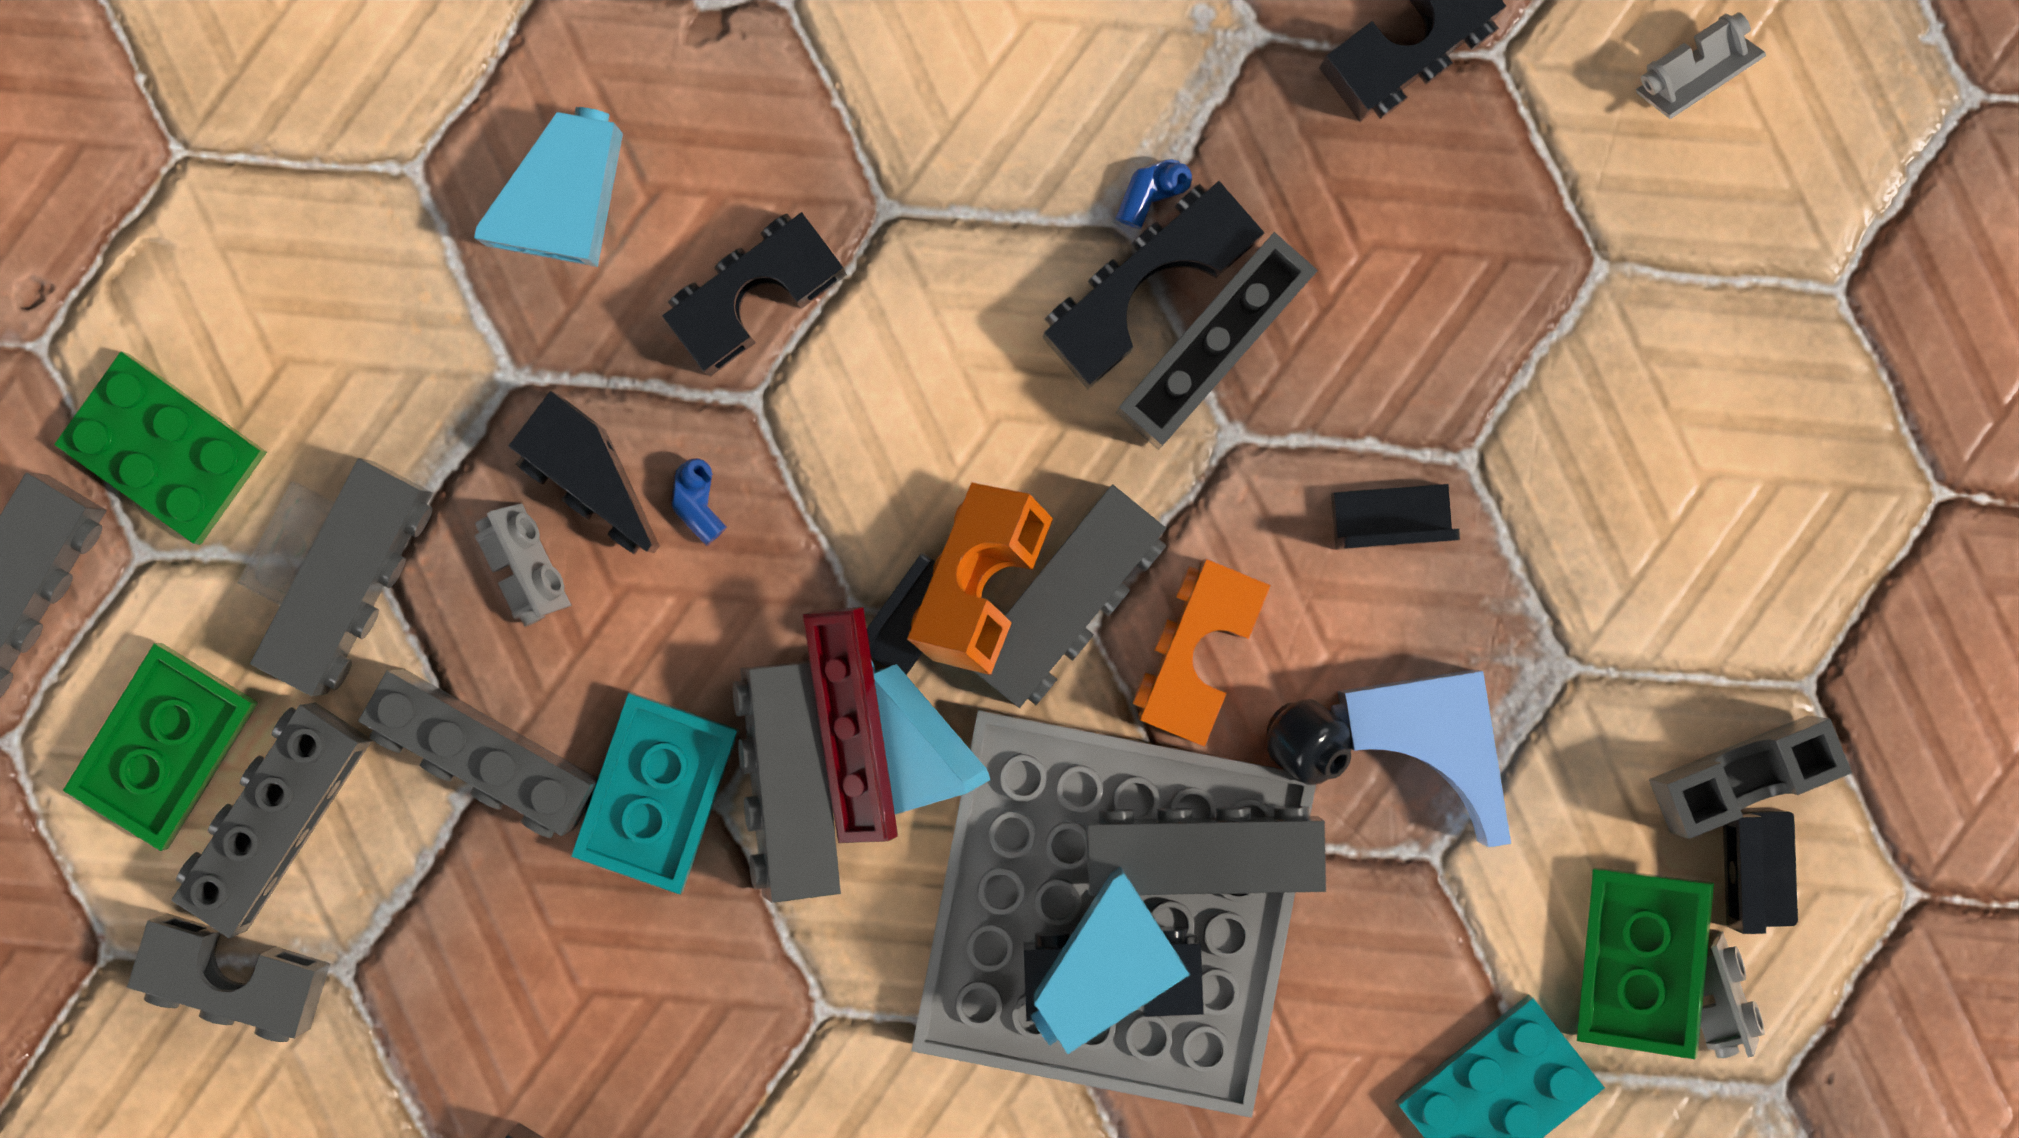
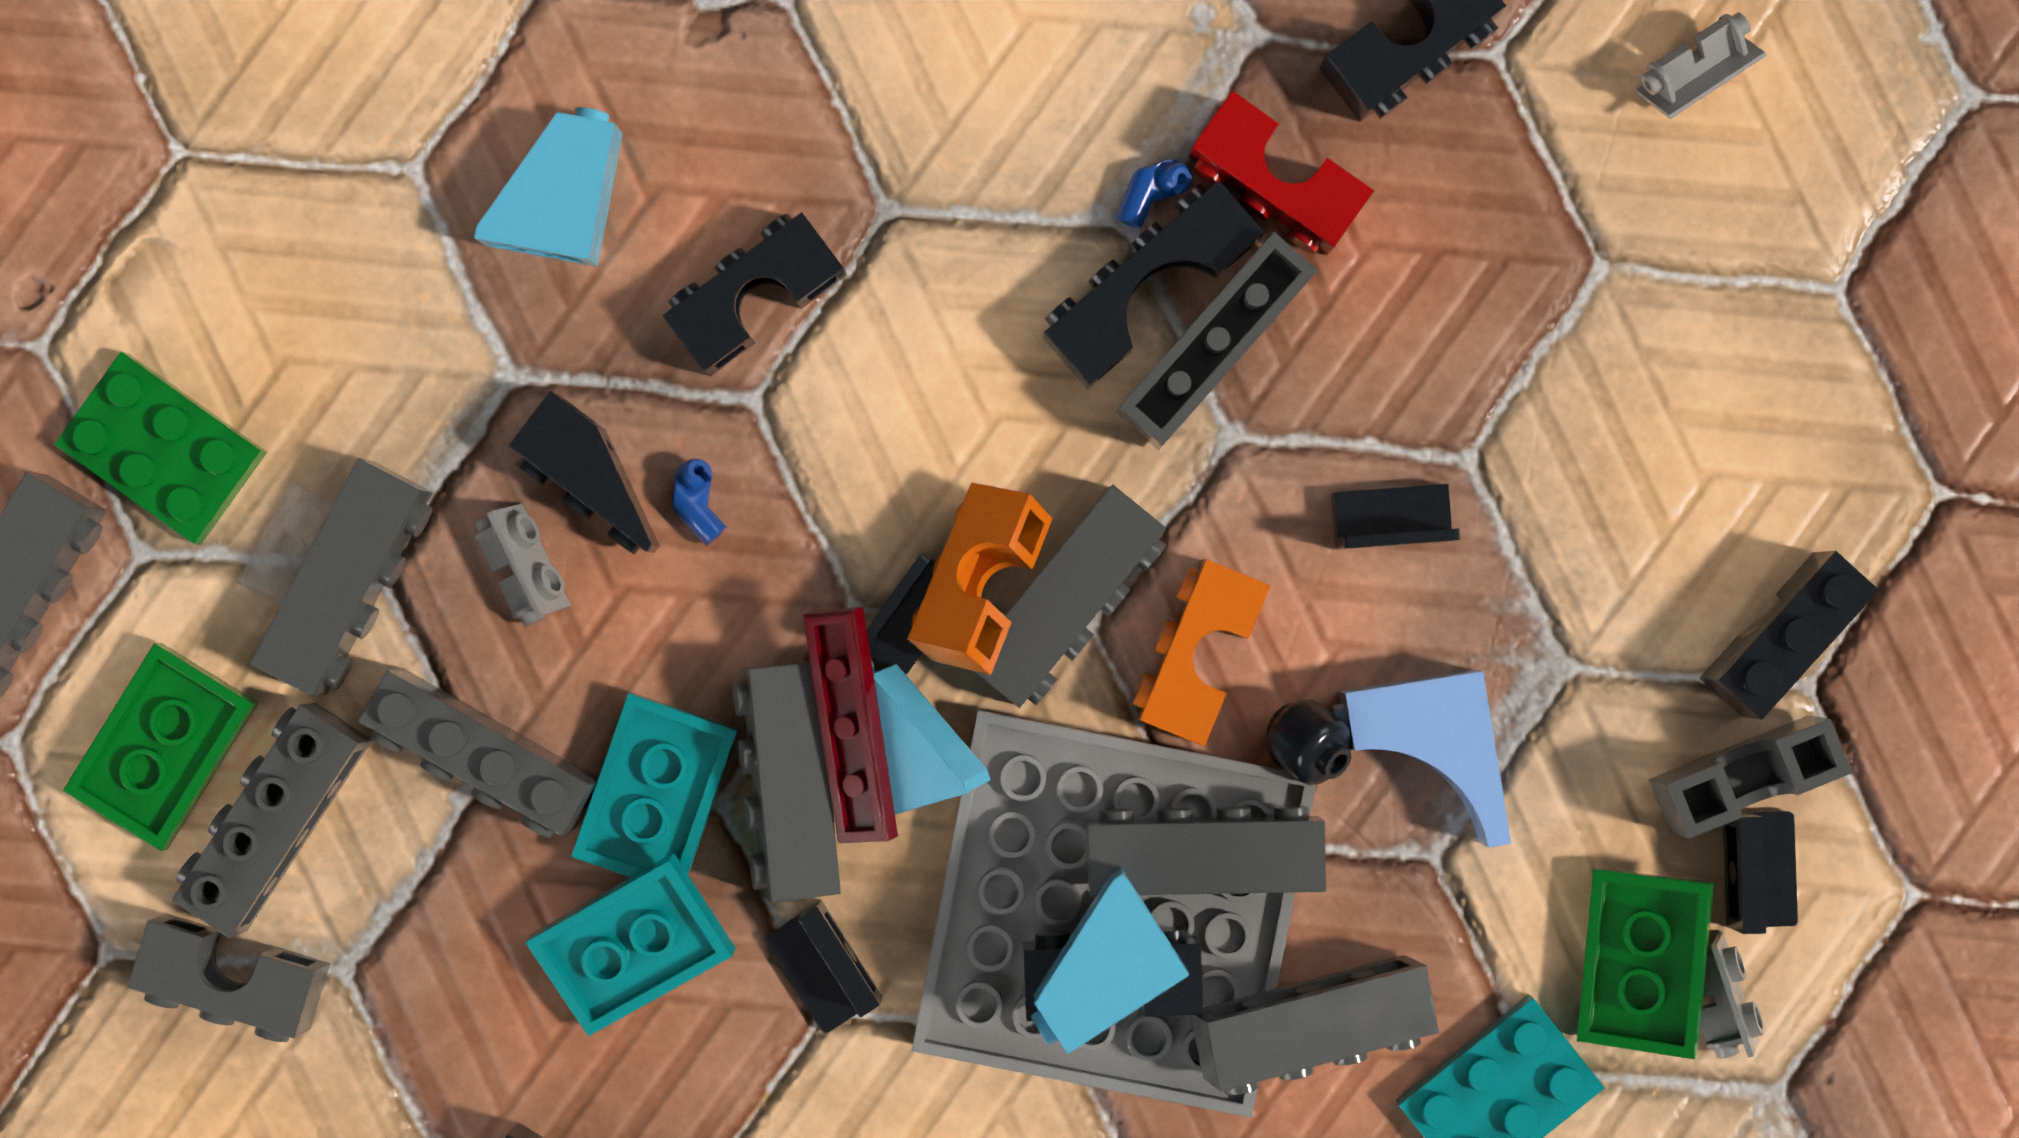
(631, 945): none -> teal plate
(823, 968): none -> black panel
(1313, 210): none -> red arch
(1315, 1024): none -> dark grey brick
(1811, 615): none -> black arch

